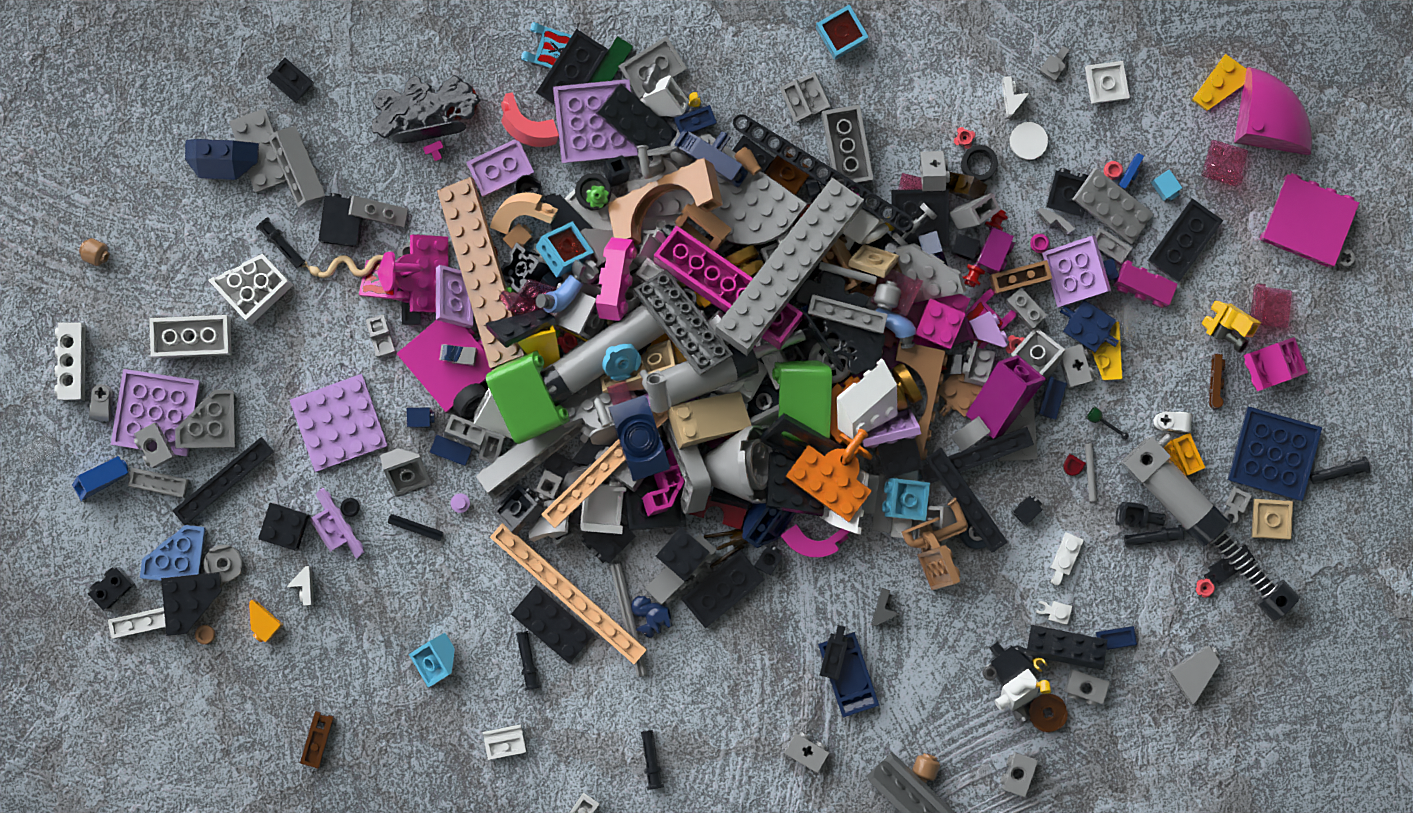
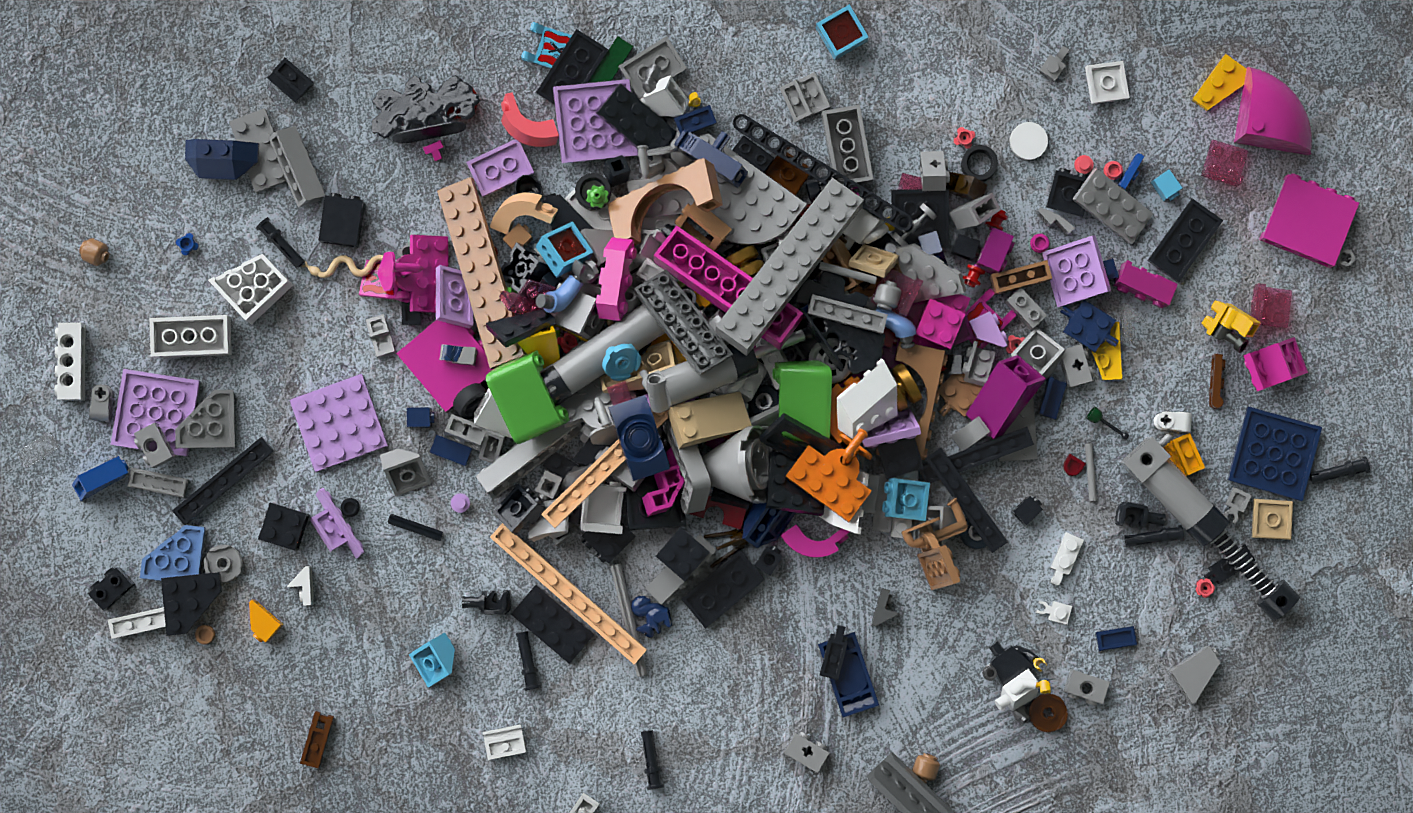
(181, 242): none -> blue plate
(378, 211): light grey plate -> none
(488, 605): none -> black piece
(748, 160): medium nougat cone -> none
(1011, 101): white slope -> none
(1021, 785): light grey brick -> none
(1067, 647): black plate -> none
(1083, 164): none -> coral plate
(1112, 246): light grey plate -> none

